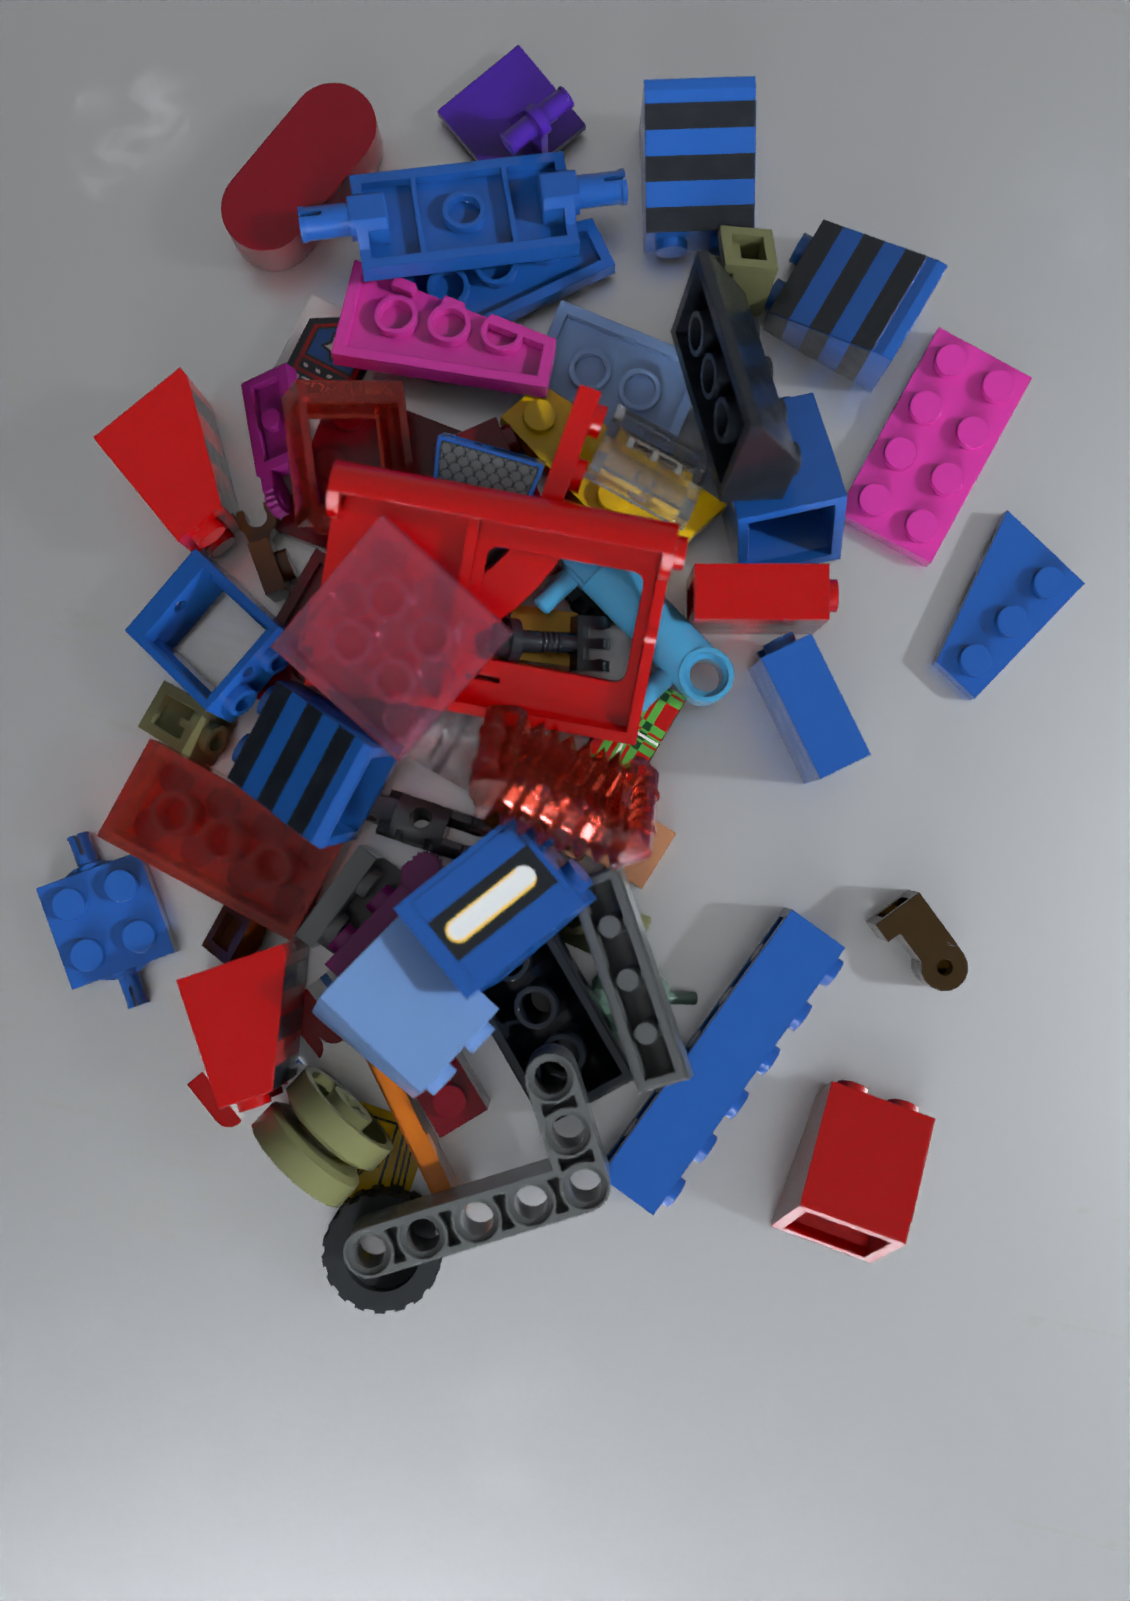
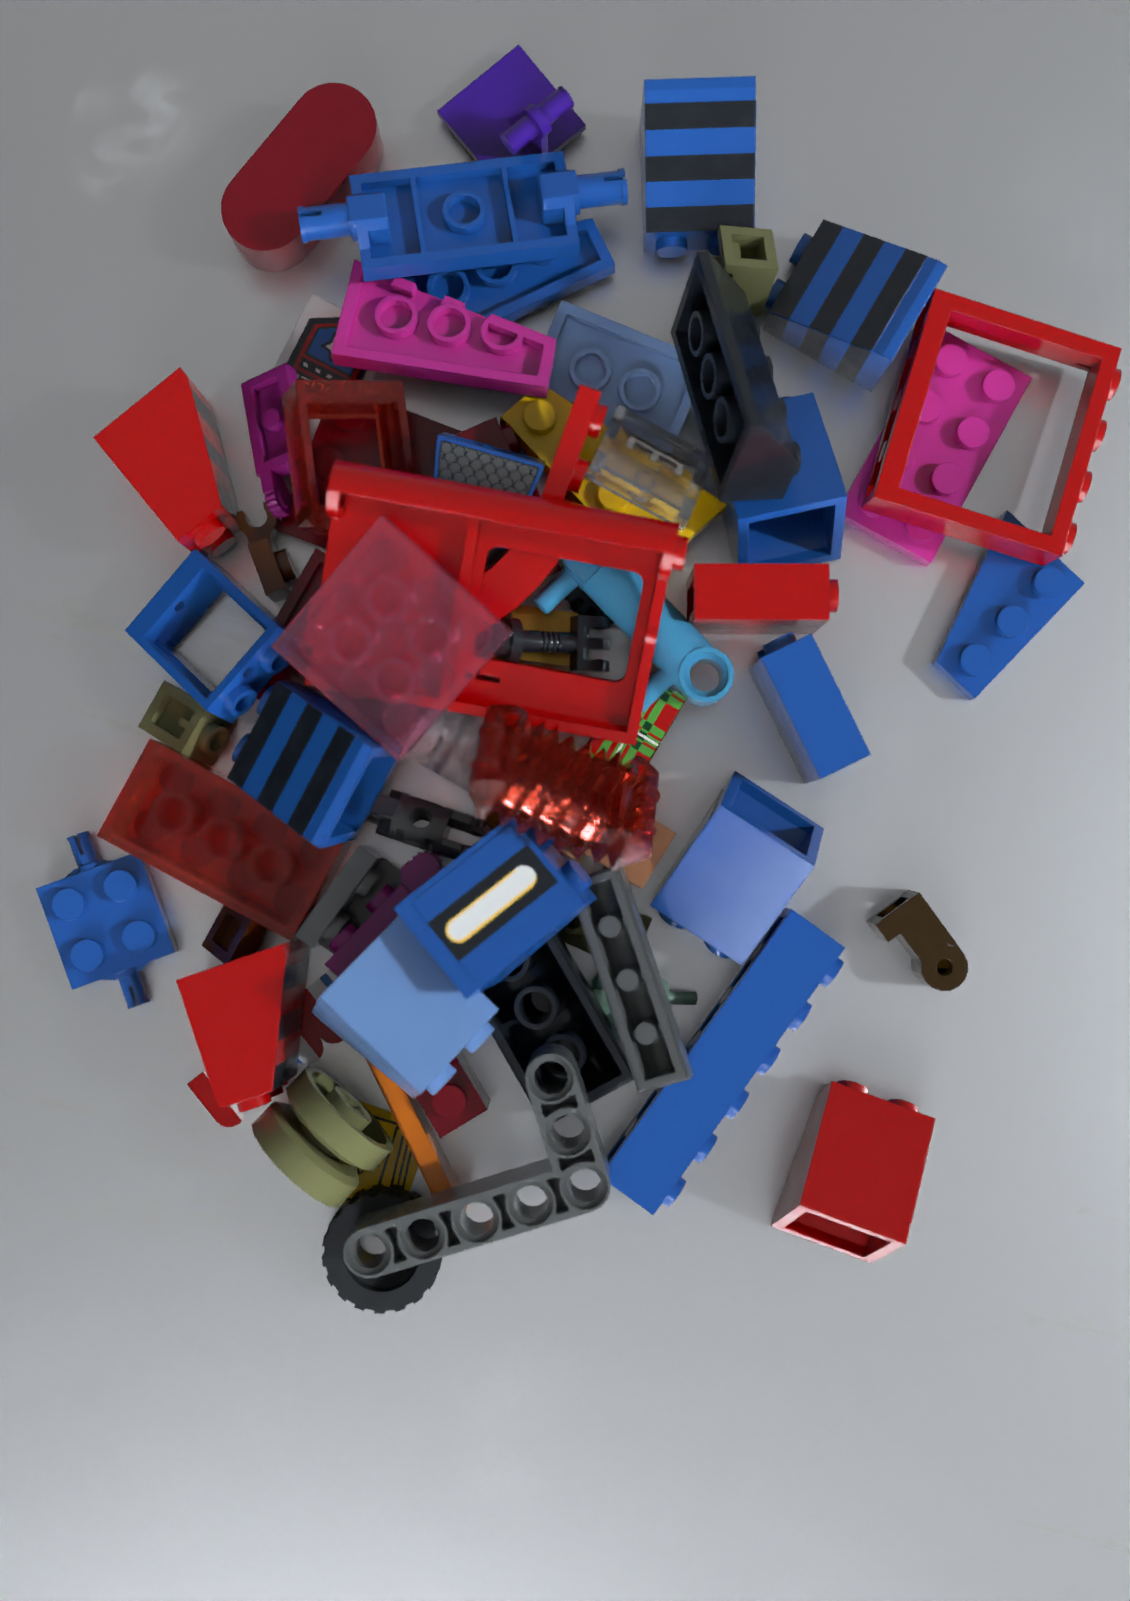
(738, 869): none -> slope
(1086, 435): none -> red window

